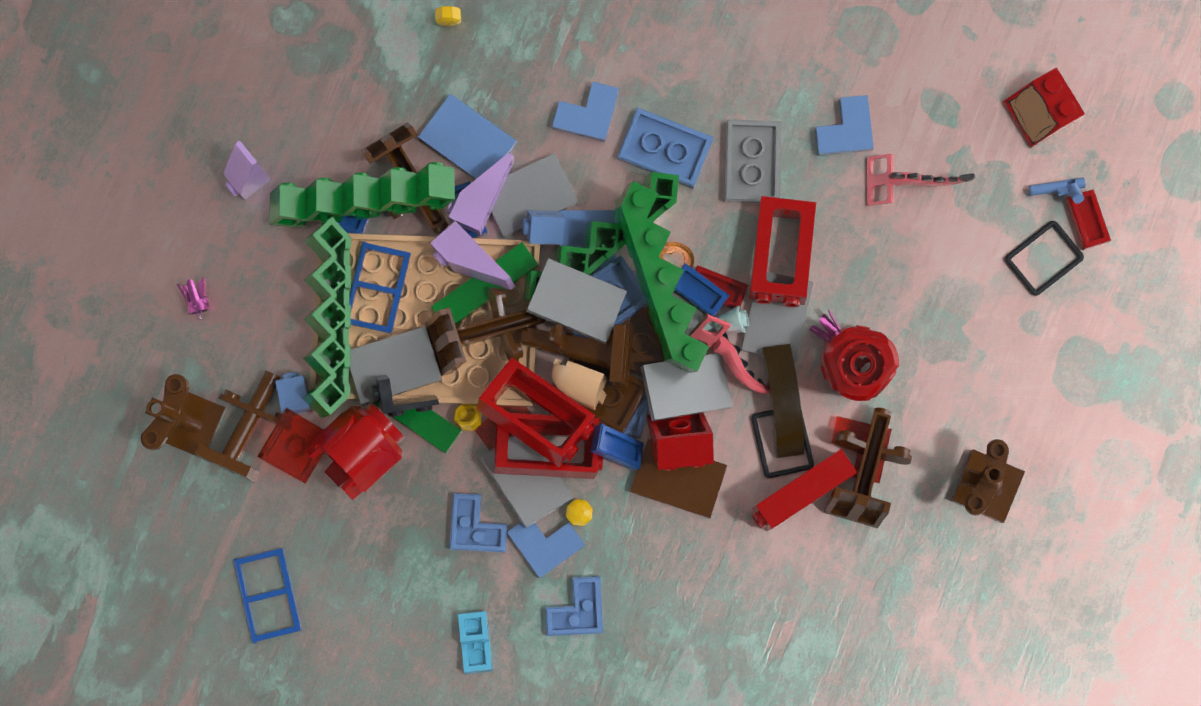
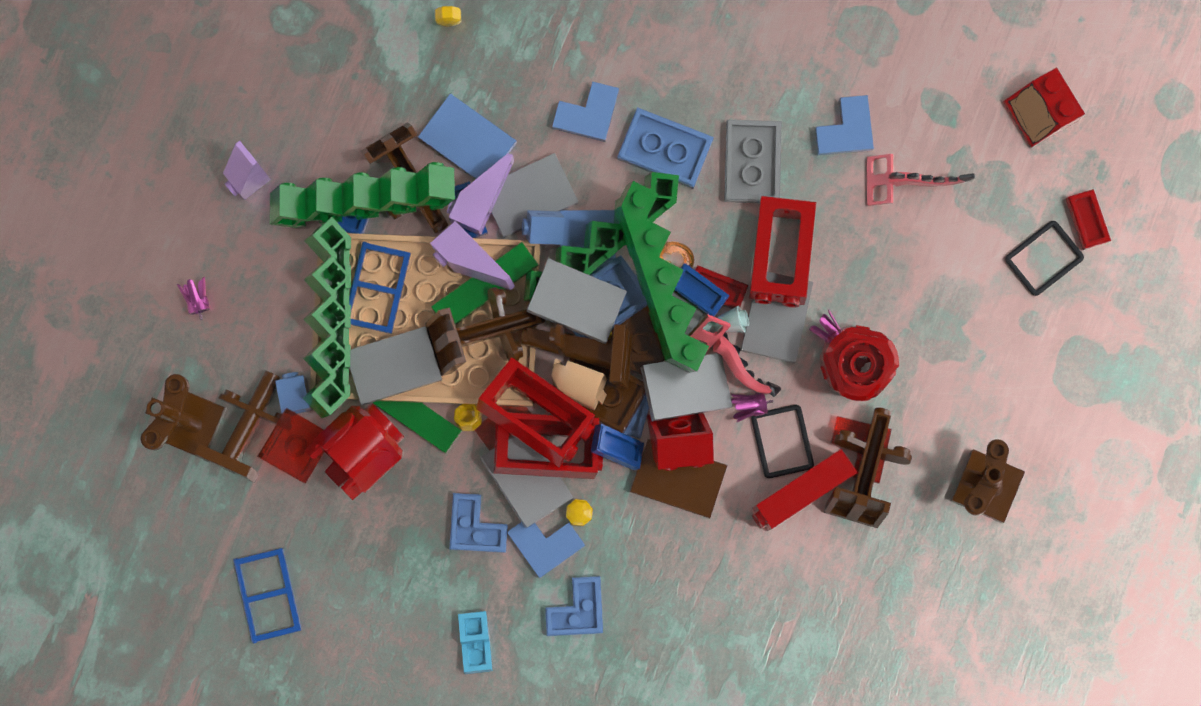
(382, 393): black bracket -> none
(750, 404): none -> flat silver piece
(784, 400): dark brown slope -> none
(1063, 187): medium blue hose -> none

